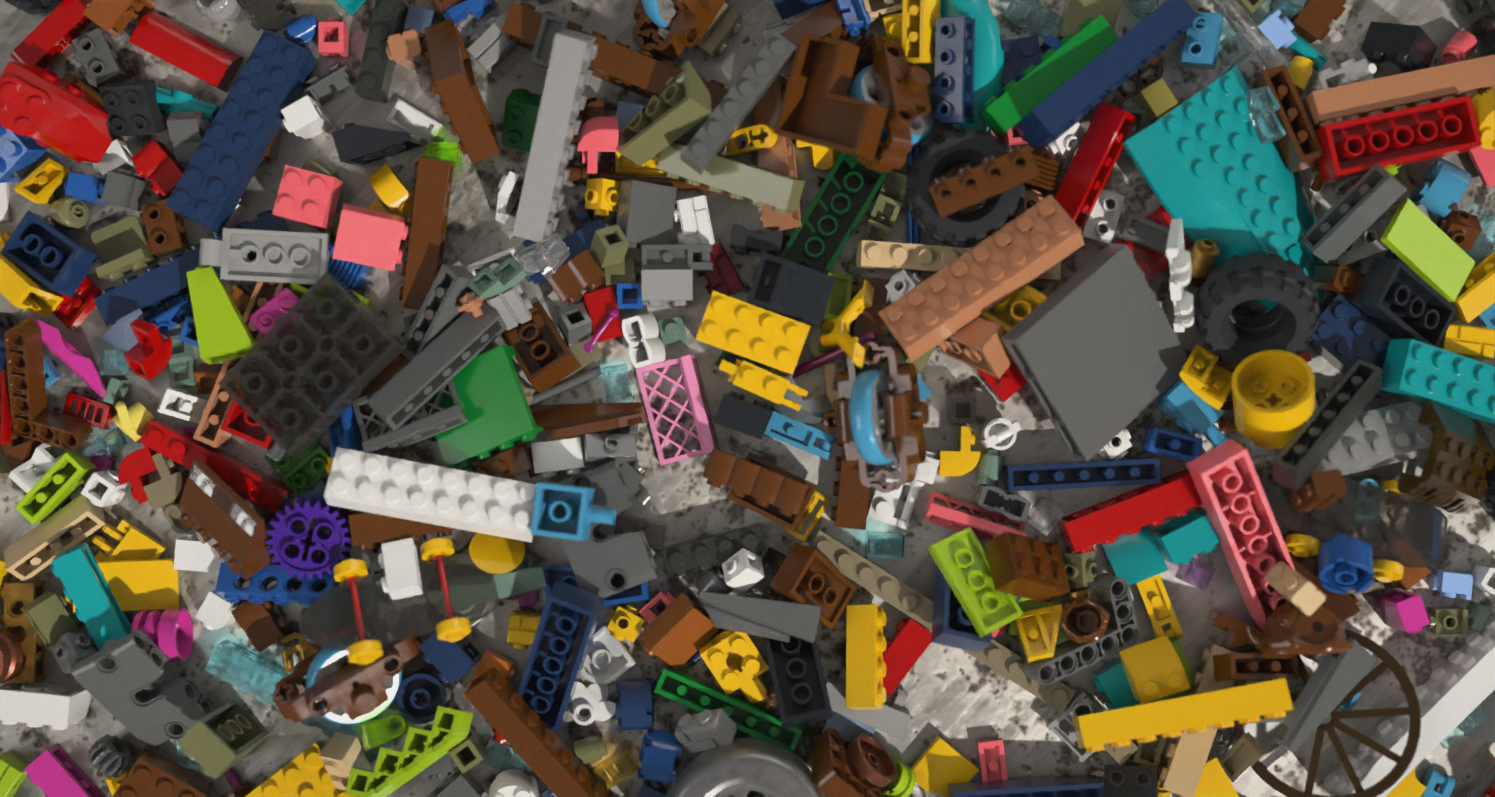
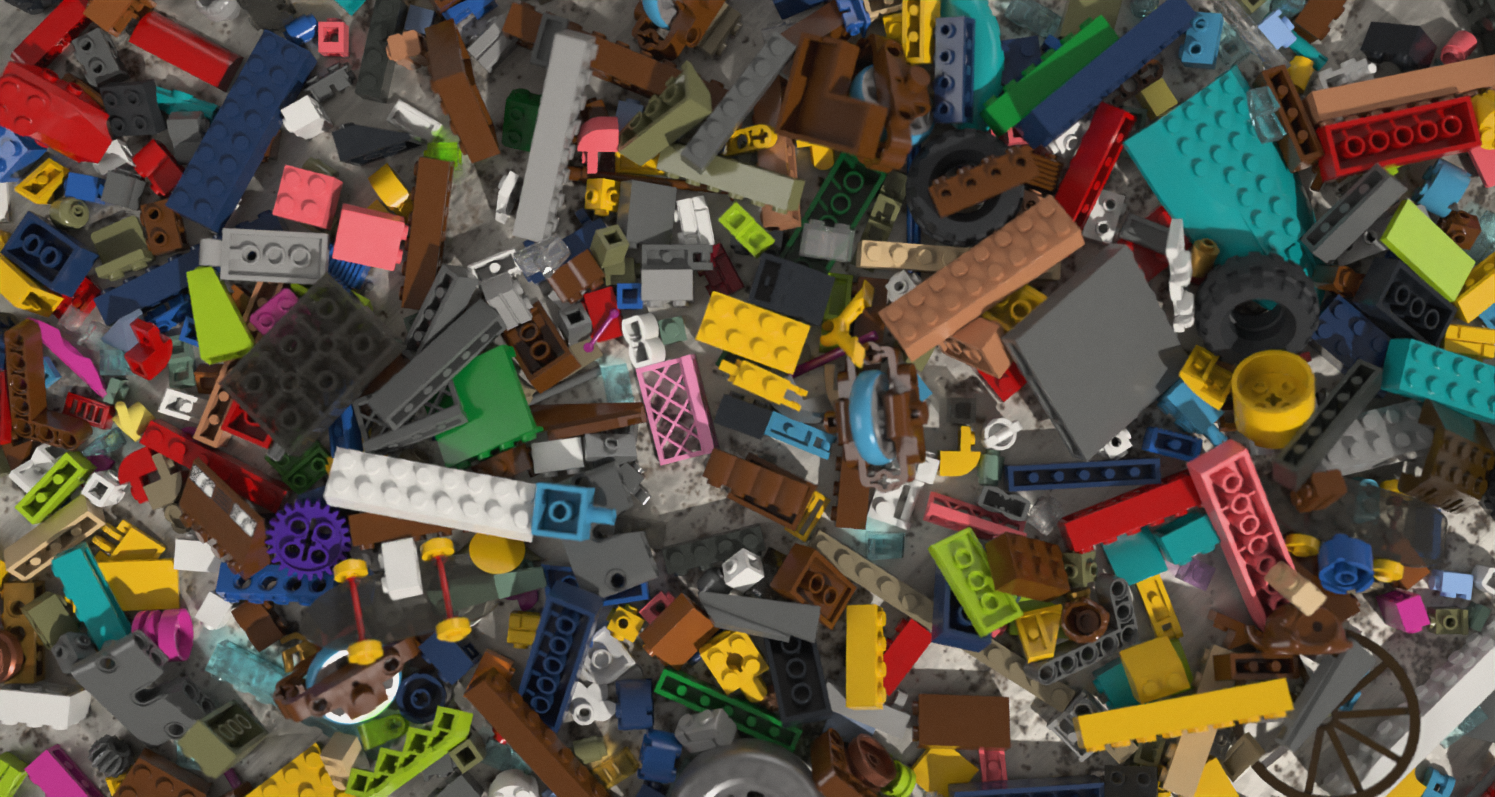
(83, 328): none -> clear slope
(471, 303): nougat plant -> none
(503, 277): sand green slope -> none
(746, 230): none -> lime slope
(827, 242): none -> clear brick
(961, 722): none -> reddish brown brick

